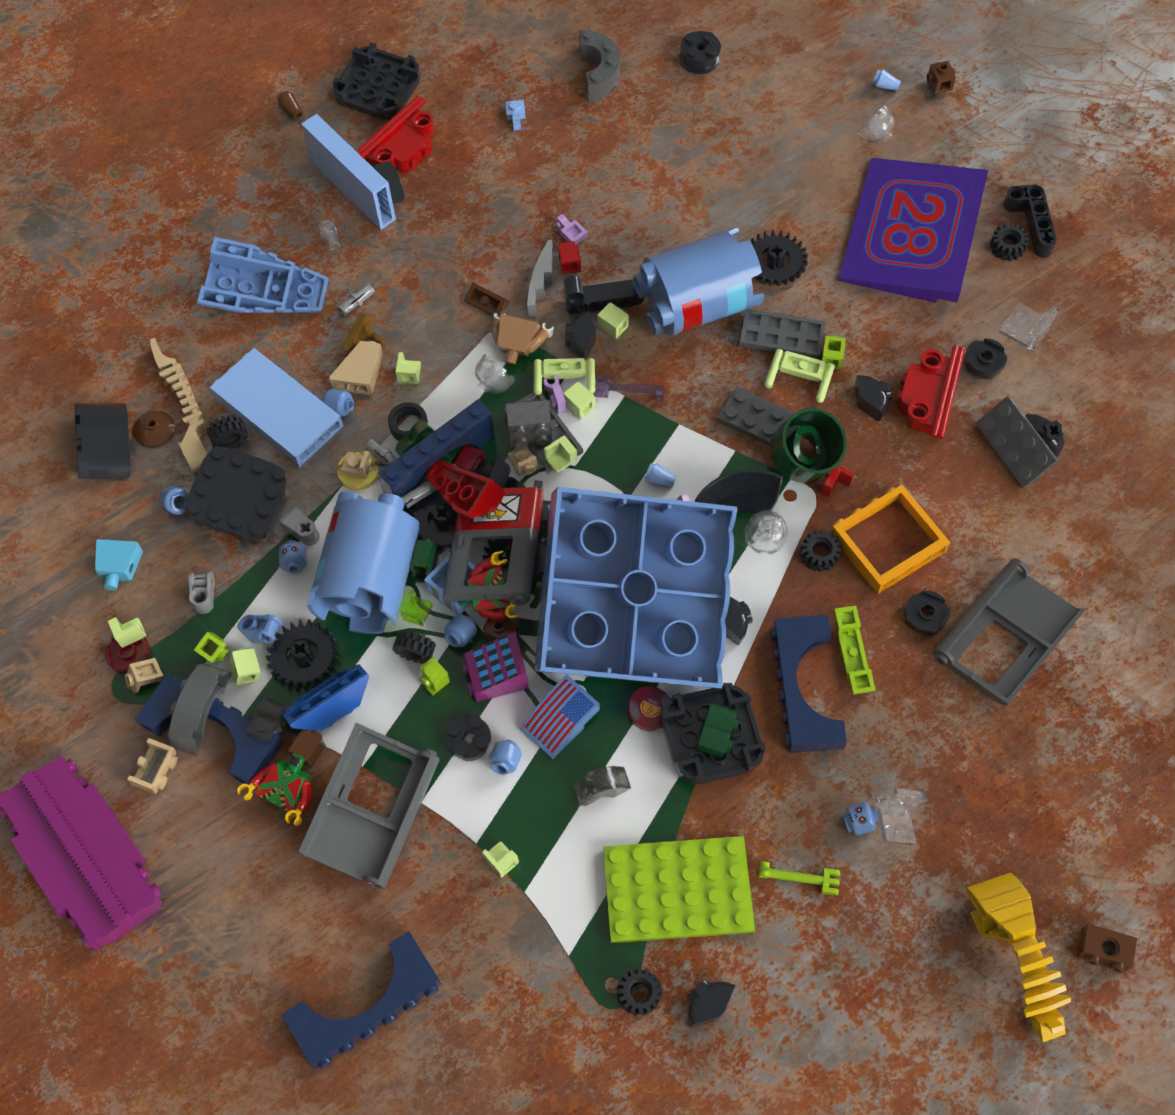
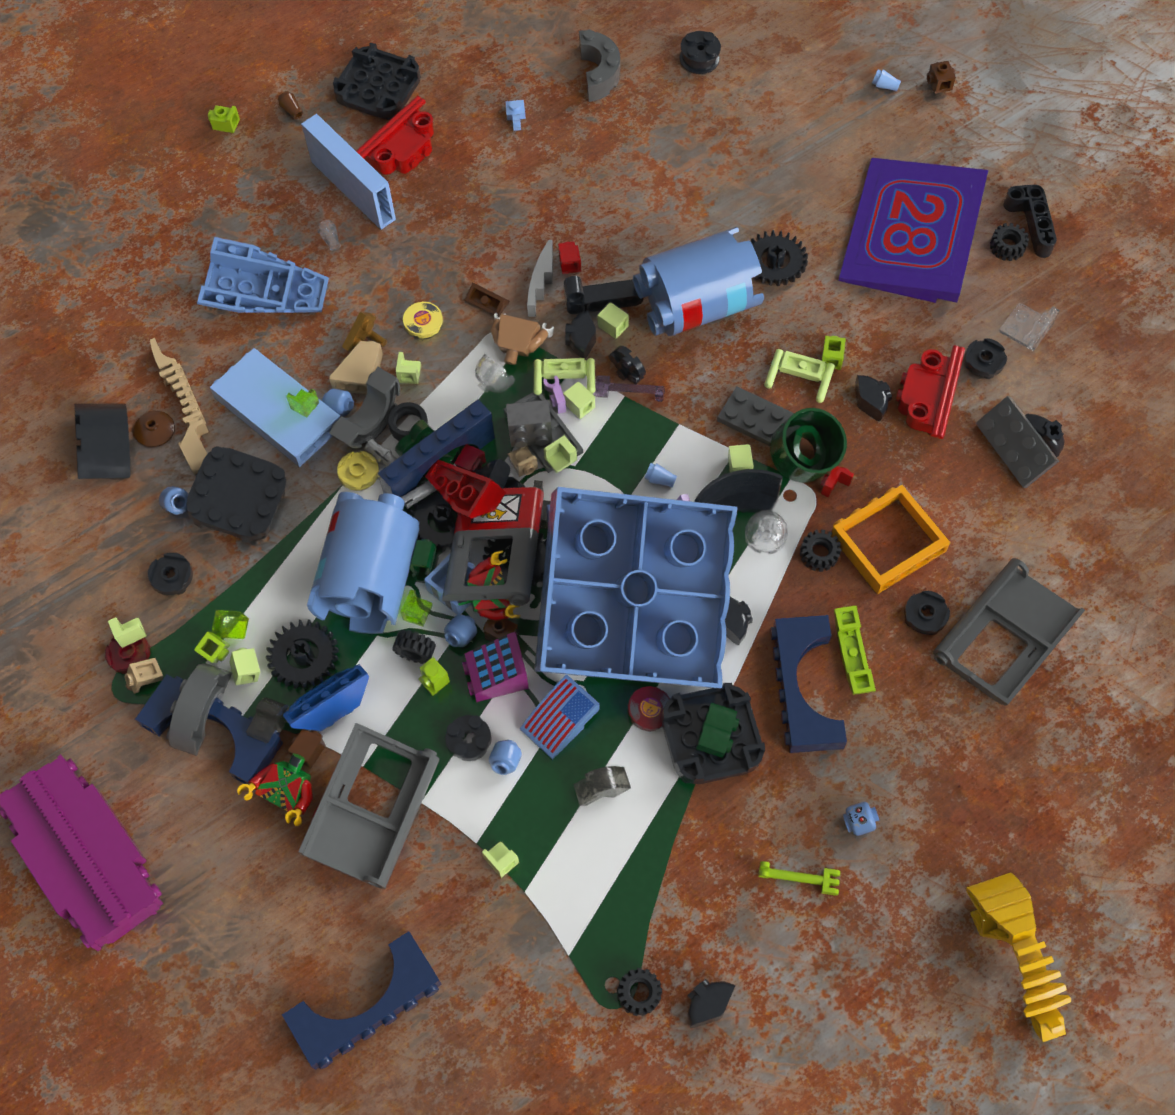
(116, 561): medium azure torso -> none
(154, 767): tan window -> none
(175, 584): none -> black plate
(202, 587): light grey piece -> none
(224, 118): none -> lime brick
(227, 432): black tyre -> none
(230, 624): none -> clear neon green panel
(259, 628): medium blue piece -> none
(292, 557): medium blue head -> none
(300, 526): light grey piece -> none
(303, 402): none -> clear neon green panel
(357, 464): tan bracket -> none
(366, 291): light grey pin -> none
(374, 412): none -> dark grey brick
(390, 174): black piece -> none
(422, 319): none -> light yellow tile
(572, 230): lavender plate -> none
(626, 365): none -> black plate
(678, 889): lime plate -> none
(740, 457): none -> yellowish green panel
(784, 332): dark grey plate -> none
(878, 127): clear cylinder -> none
(895, 816): clear bracket -> none
(1121, 947): reddish brown brick -> none

